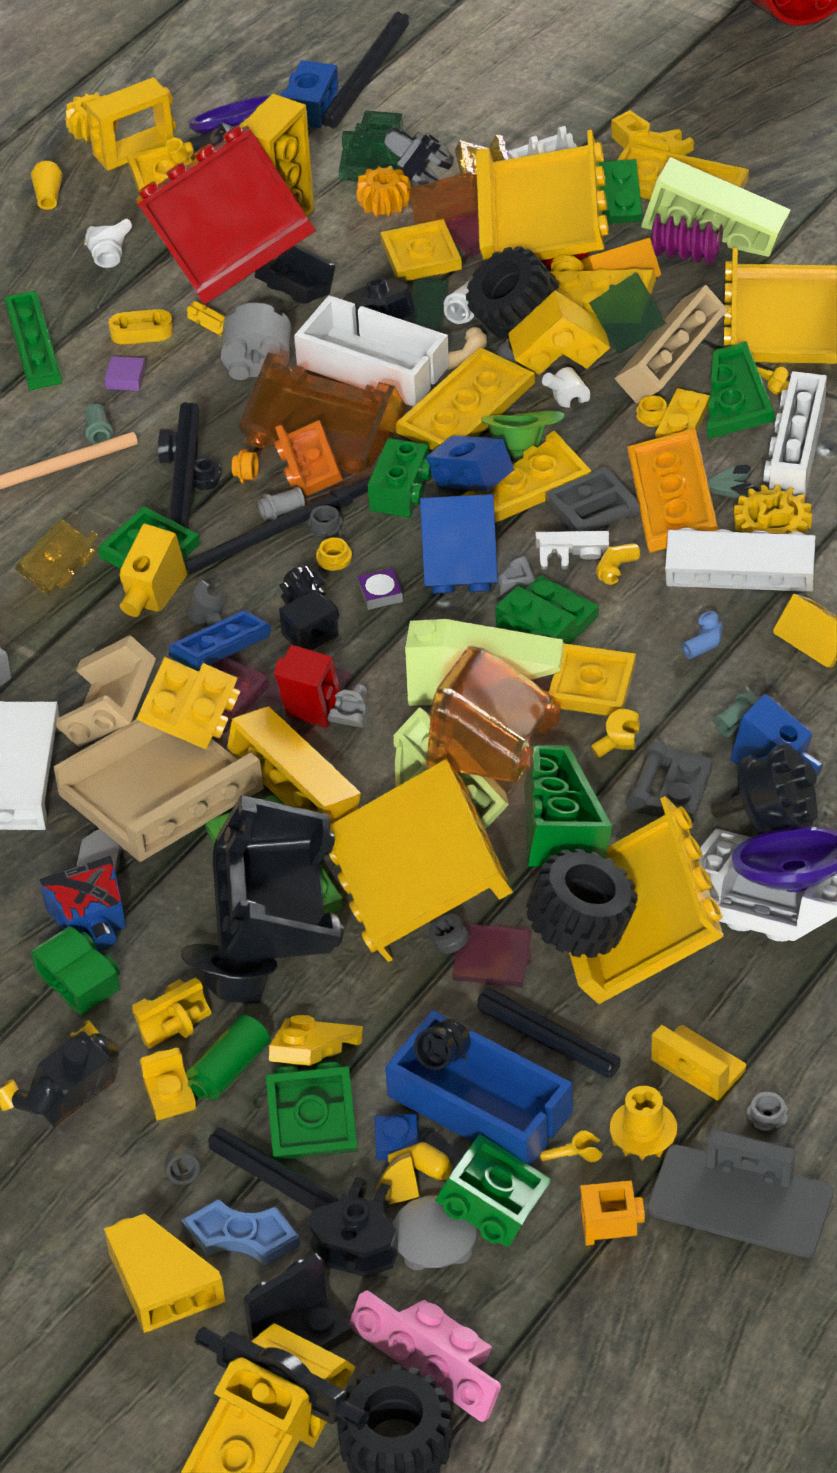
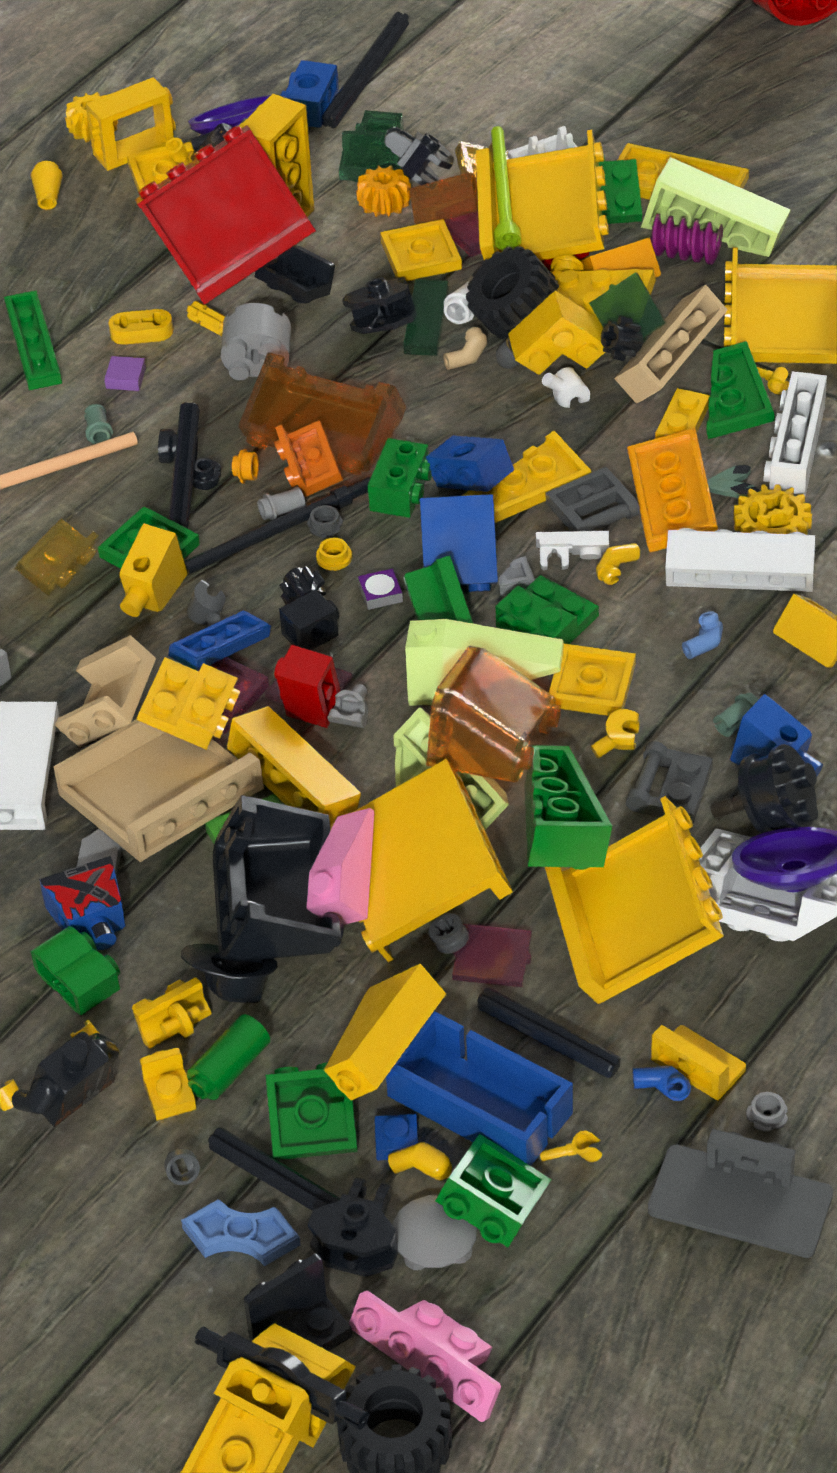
(106, 242): white animal -> none
(161, 1273): yellow slope -> none
(308, 1041): yellow wing -> none
(342, 869): none -> bright pink slope
(382, 1030): none -> yellow slope
(384, 352): white piece -> none
(401, 1178): yellow tile -> none
(437, 592): none -> green panel
(442, 1044): black wheel -> none
(475, 389): yellow plate -> none
(507, 232): none -> lime piece
(521, 430): bright green piece -> none
(581, 903): black tyre -> none
(610, 1211): light orange brick -> none
(621, 338): none -> black gear
(635, 130): yellow piece -> none
(643, 1124): yellow gear -> none
(651, 410): yellow plate -> none
(663, 1078): none -> blue arm

